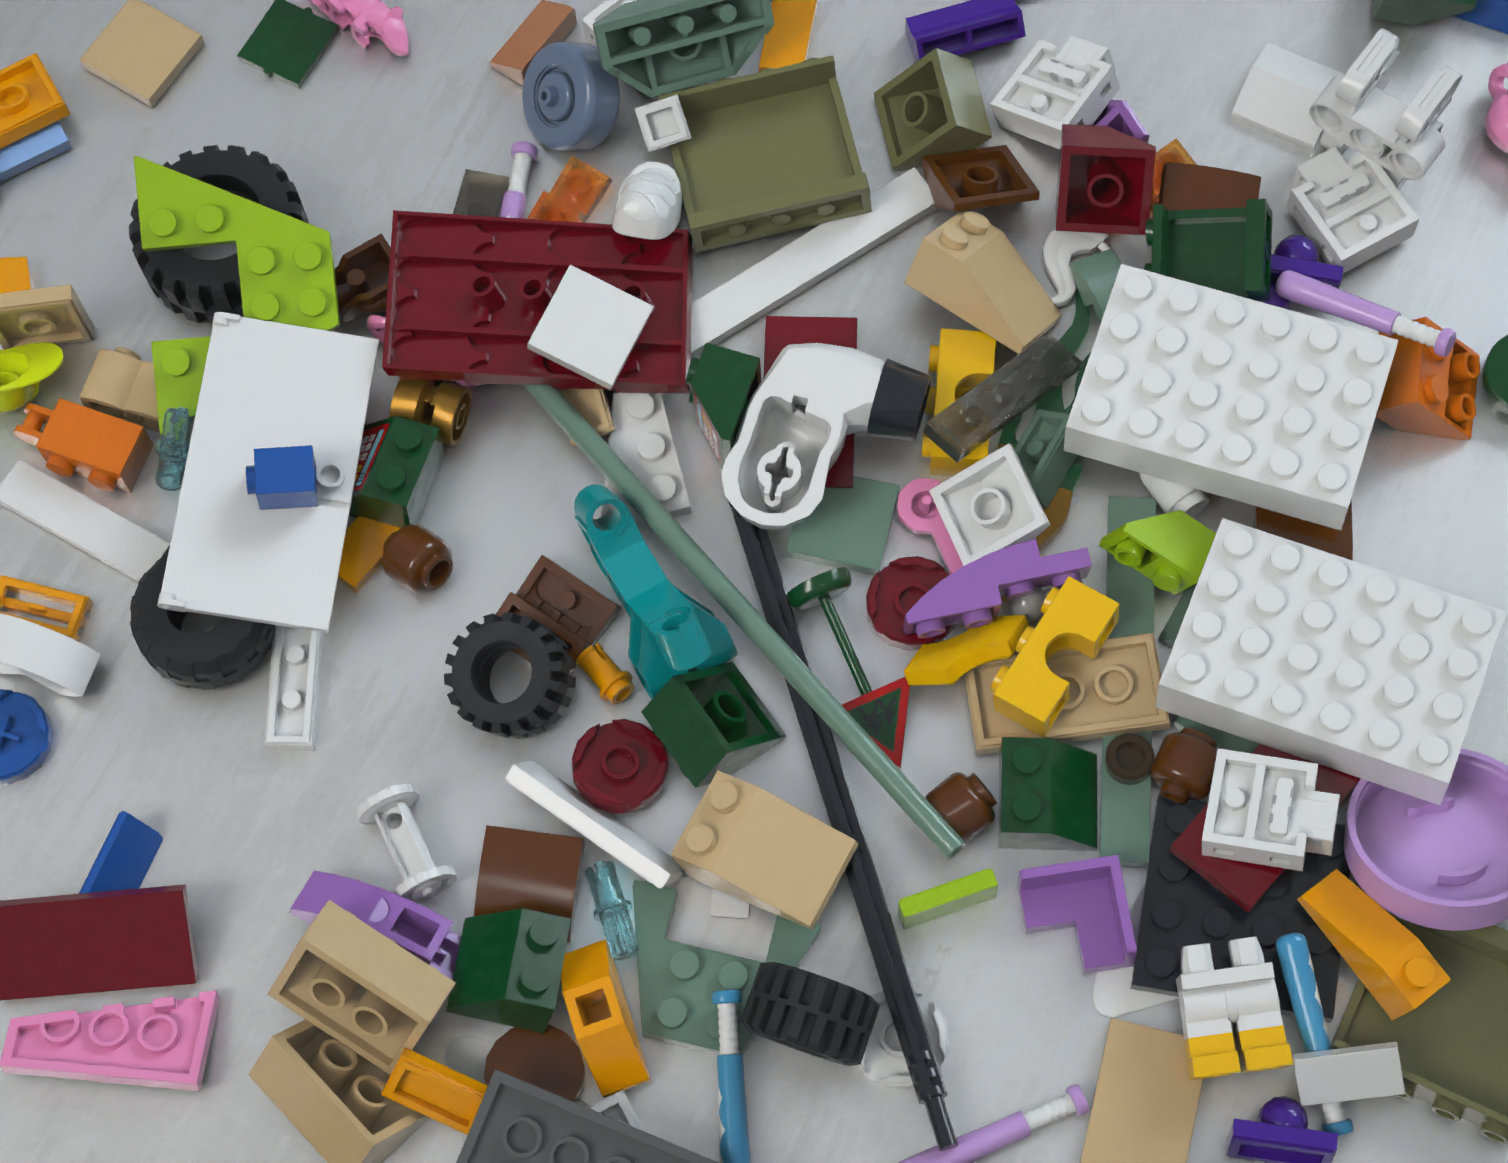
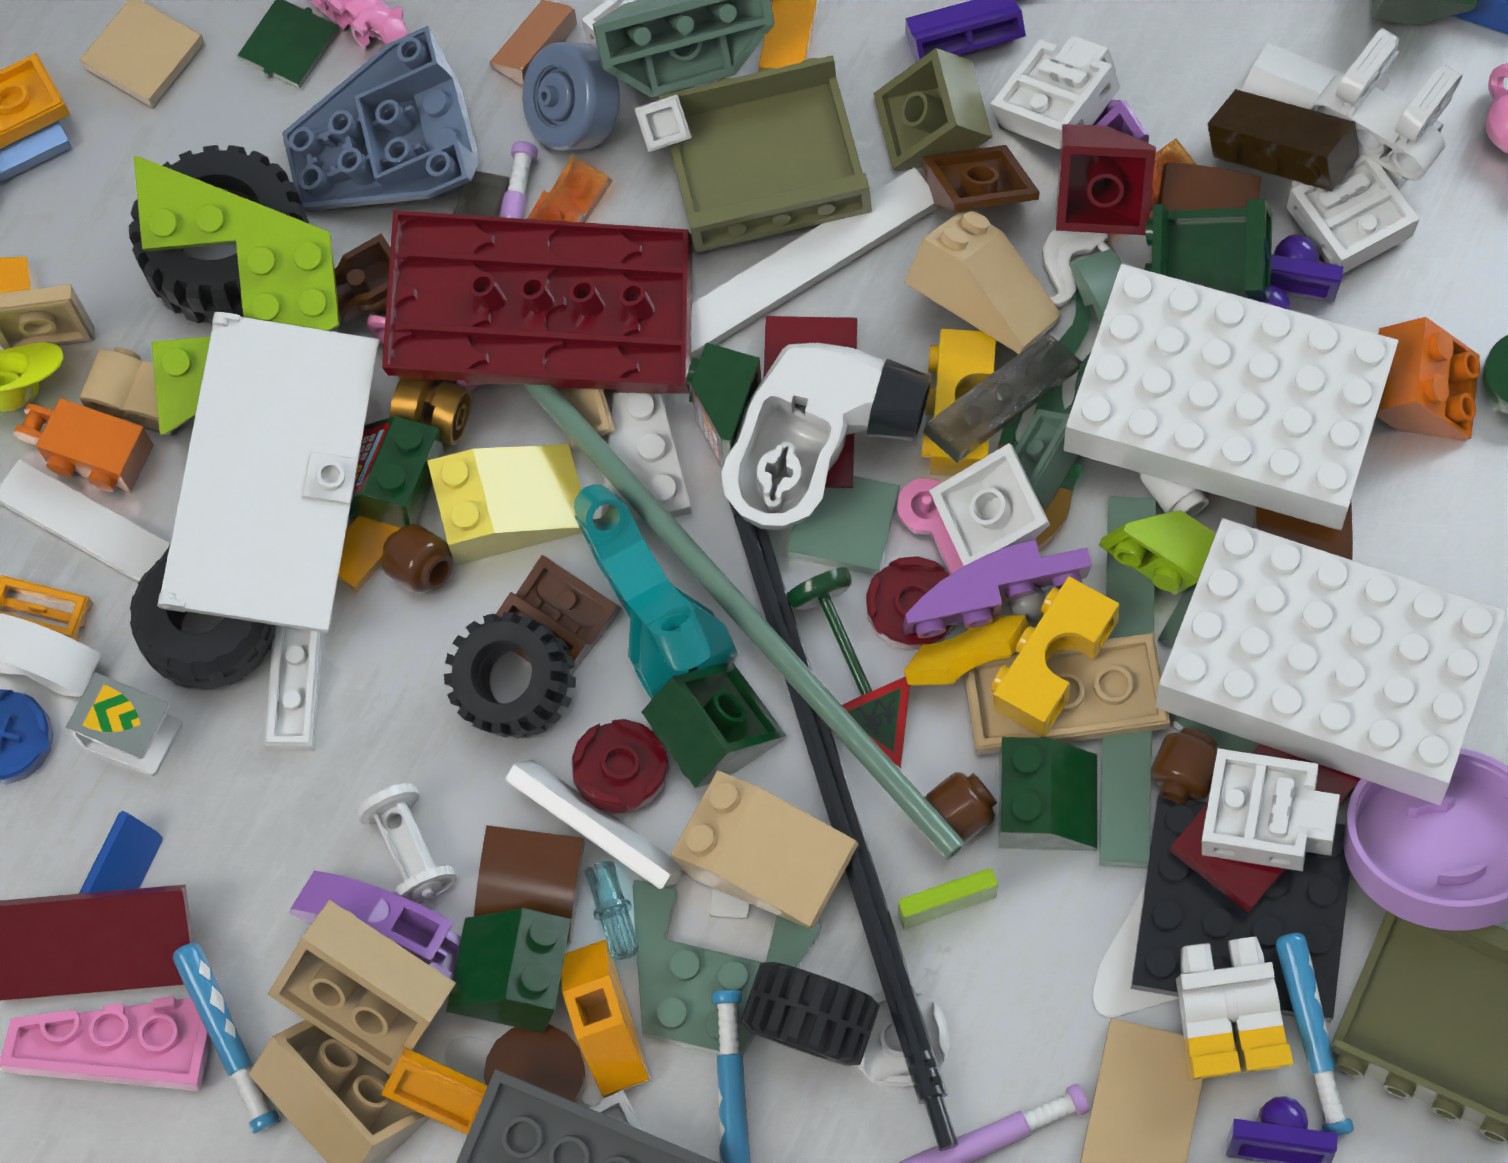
(124, 724): none -> piece
(173, 448): clear light blue axle -> none
(221, 1028): none -> dark azure piece
(283, 477): blue brick -> none
(385, 132): none -> sand blue wedge
(505, 498): none -> light yellow slope
(590, 327): white tile -> none
(608, 677): light orange pin -> none
(648, 202): white piece -> none
(1083, 896): medium lavender panel -> none
(1129, 758): dark brown tile -> none
(1283, 139): none -> dark brown brick
(1349, 1074): white slope -> none
(1350, 307): lavender piece -> none
(1374, 945): light orange slope -> none

